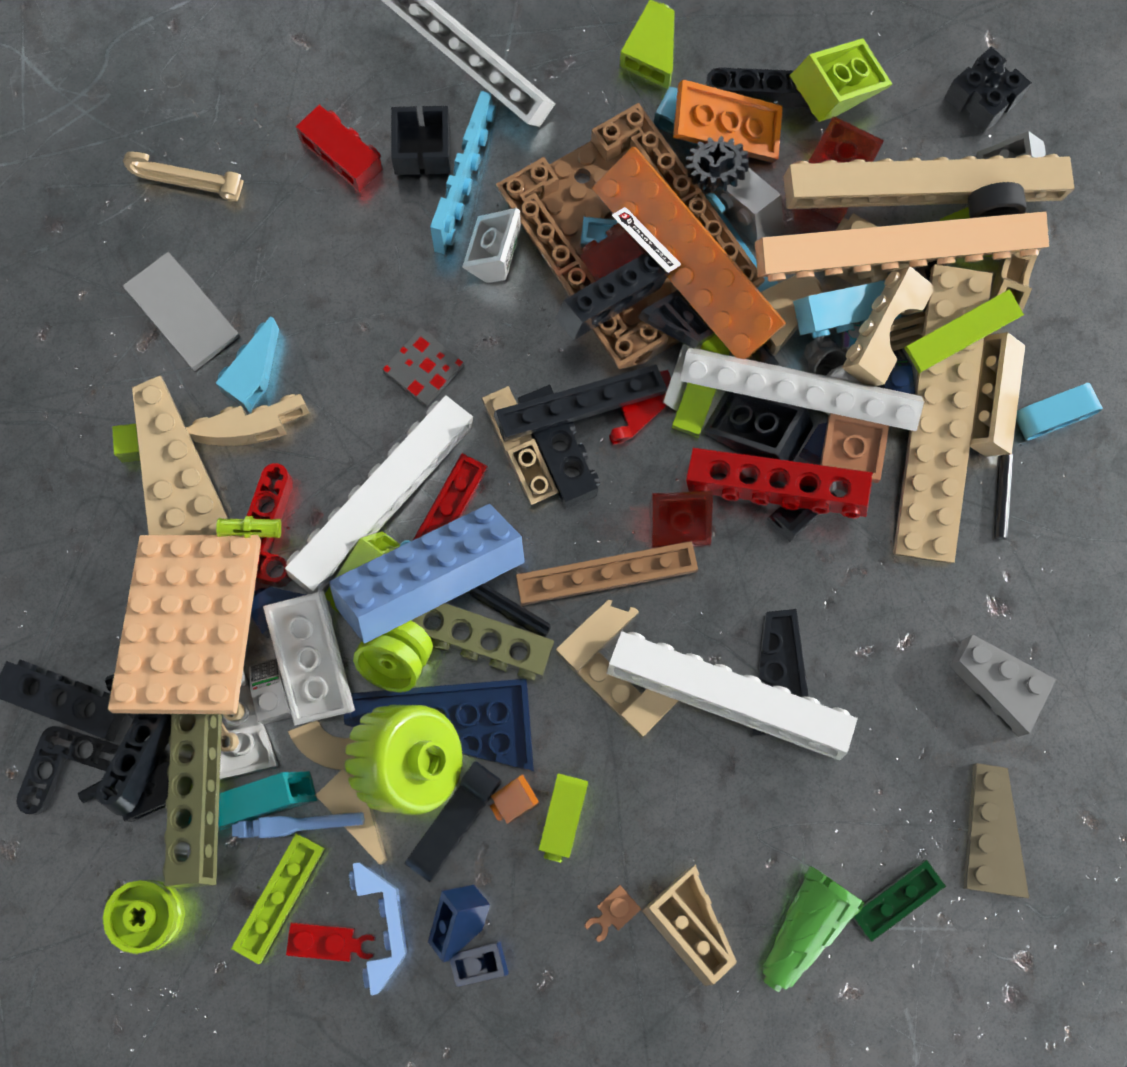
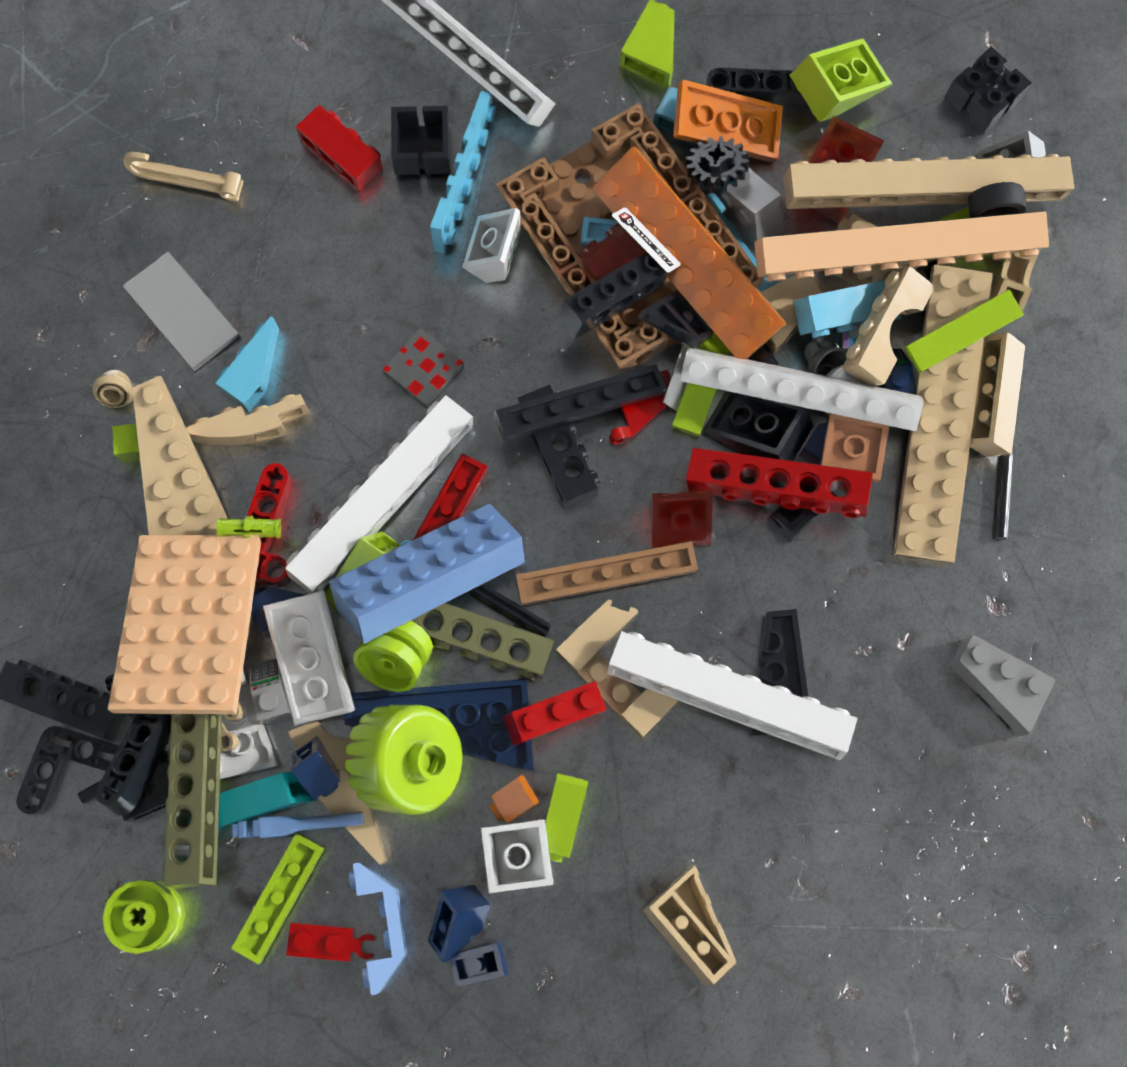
(113, 389): none -> tan cone
(315, 769): none -> dark blue slope
(453, 821): black beam -> none
(517, 856): none -> white slope
(522, 452): tan slope -> none
(554, 713): none -> red brick
(616, 910): nougat plate -> none
(811, 924): bright green cone -> none
(898, 900): dark green plate -> none
(902, 338): tan tile -> none
(993, 840): dark tan wing -> none
(1058, 411): medium azure beam -> none

